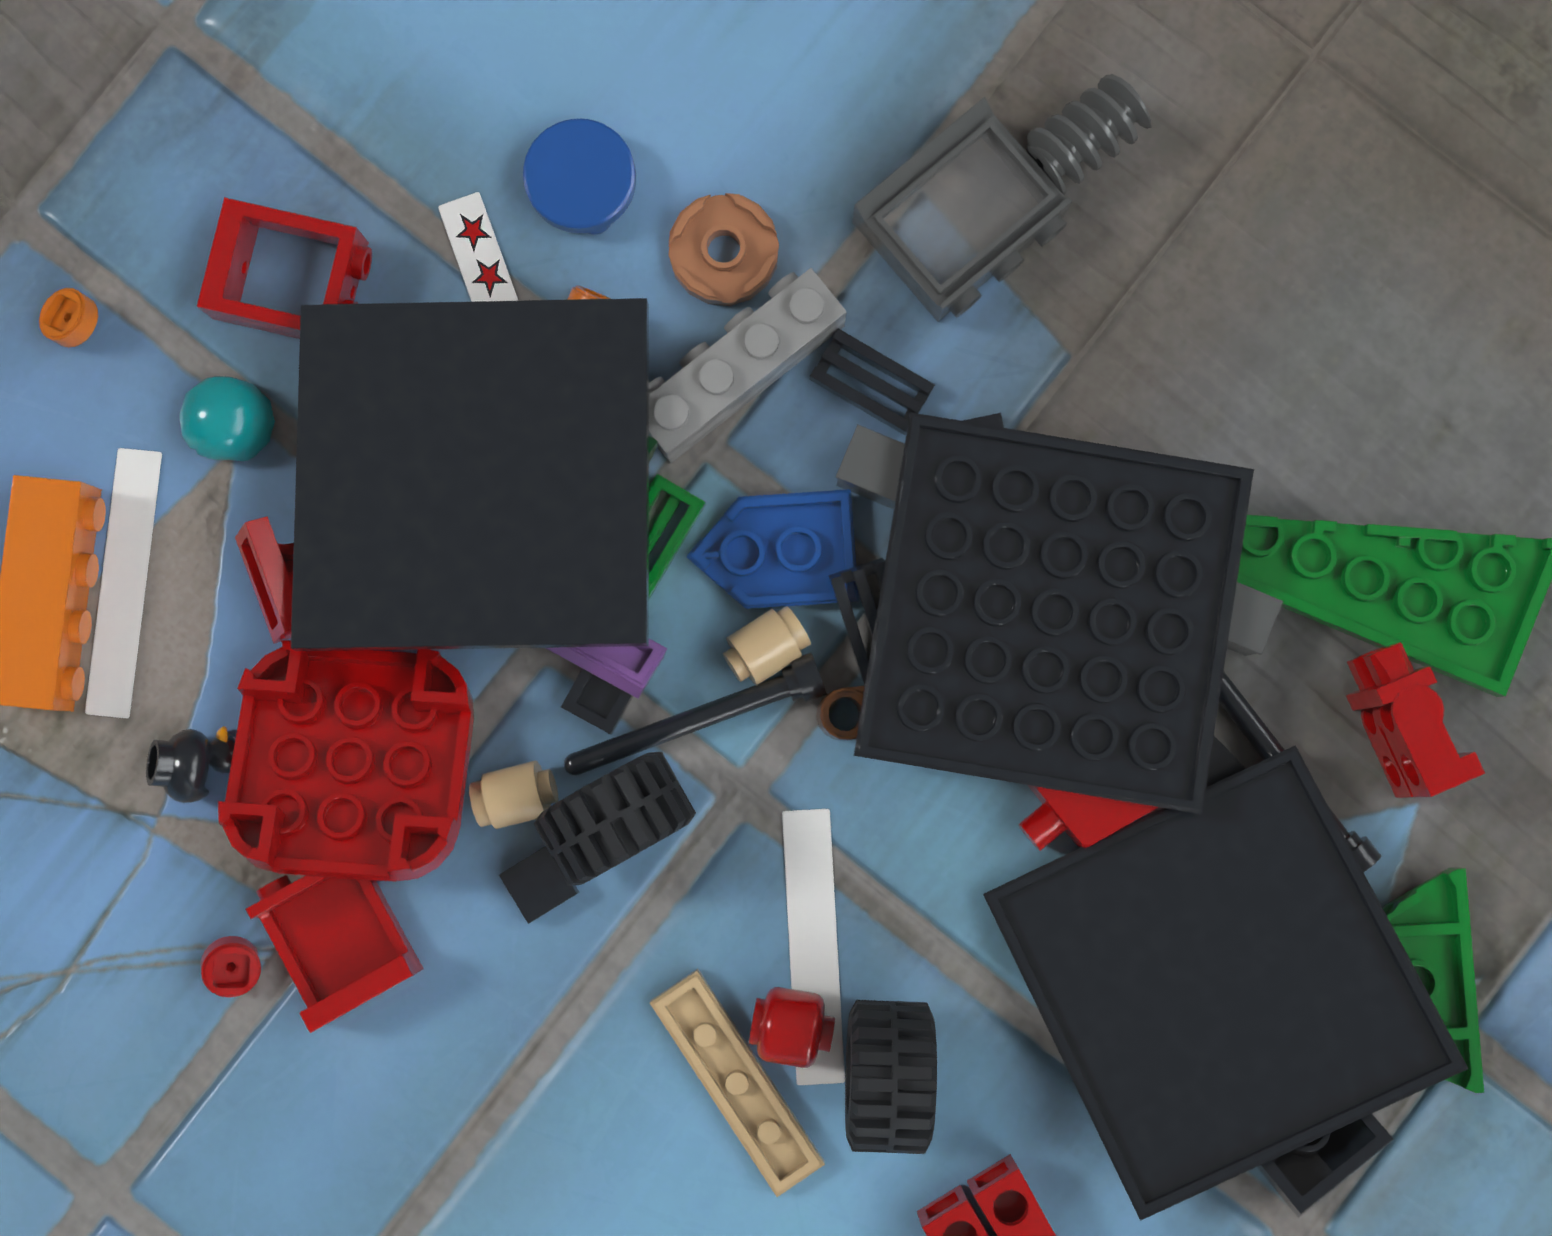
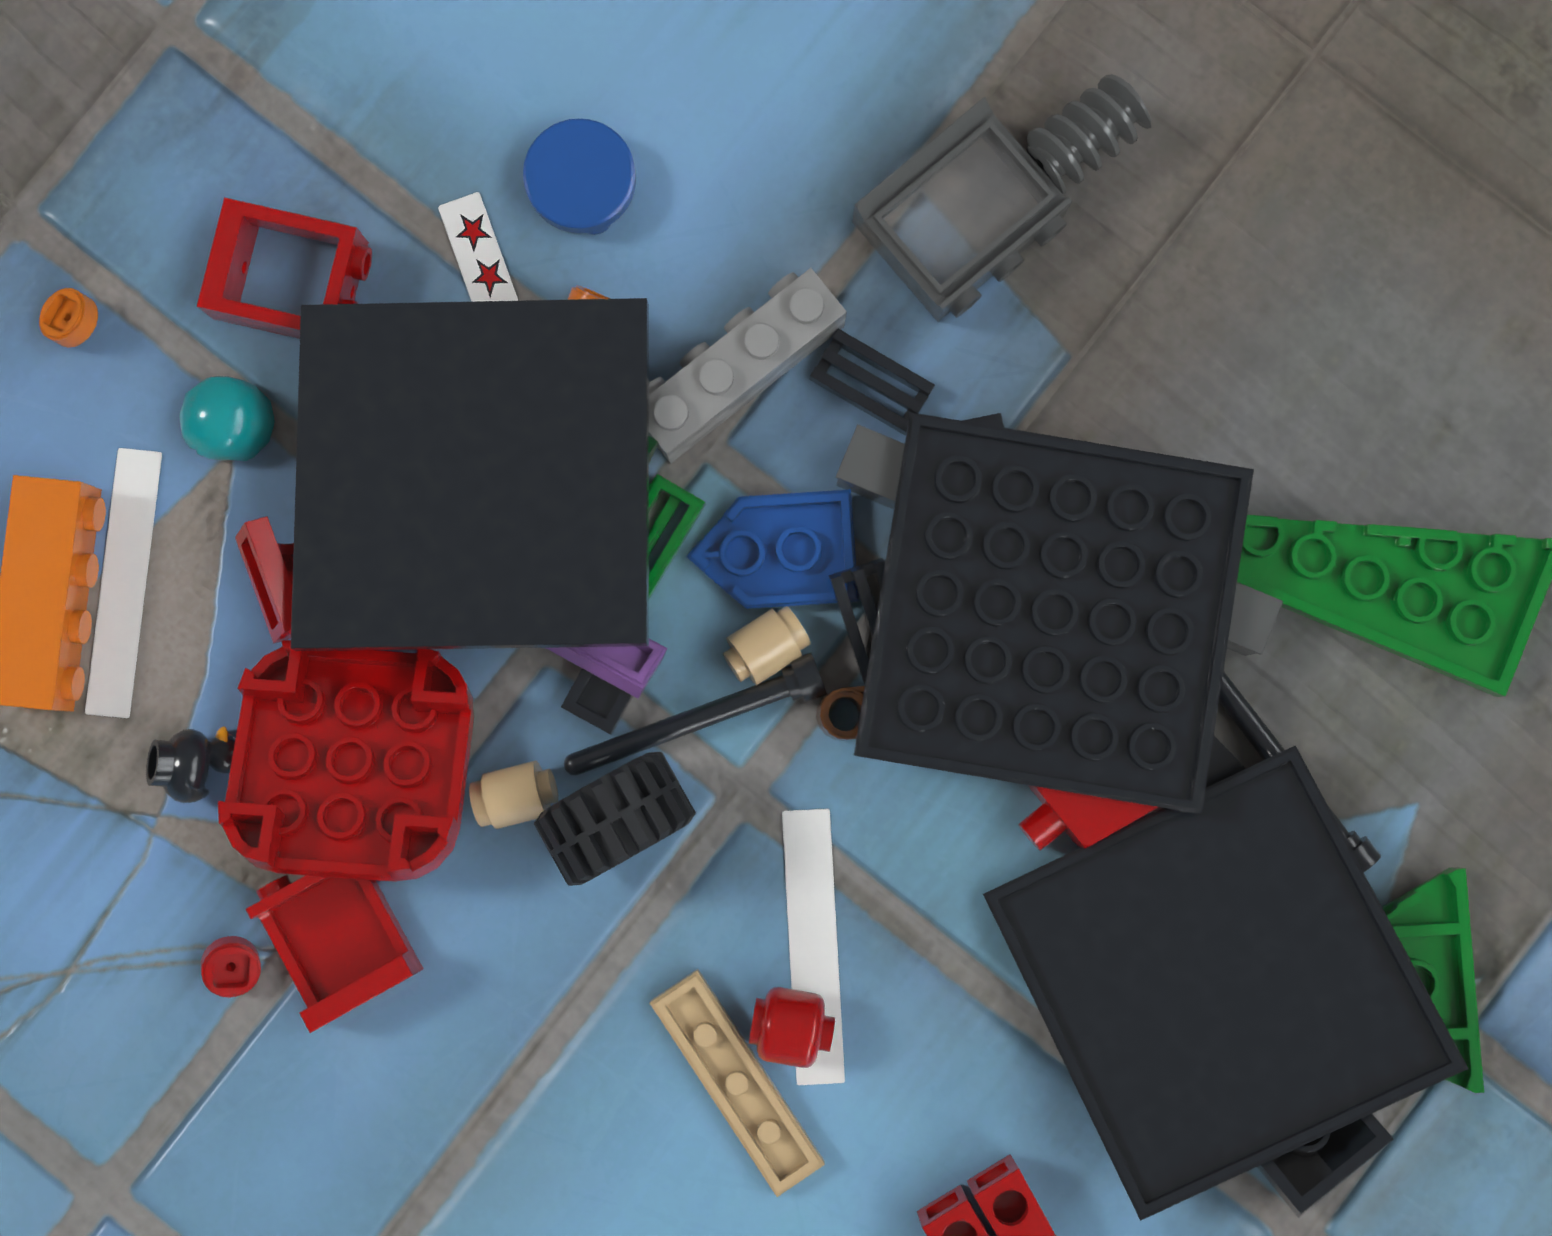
(537, 885): black tile -> none
(728, 281): nougat tile -> none
(890, 1077): black tyre -> none
(1407, 724): red hips -> none

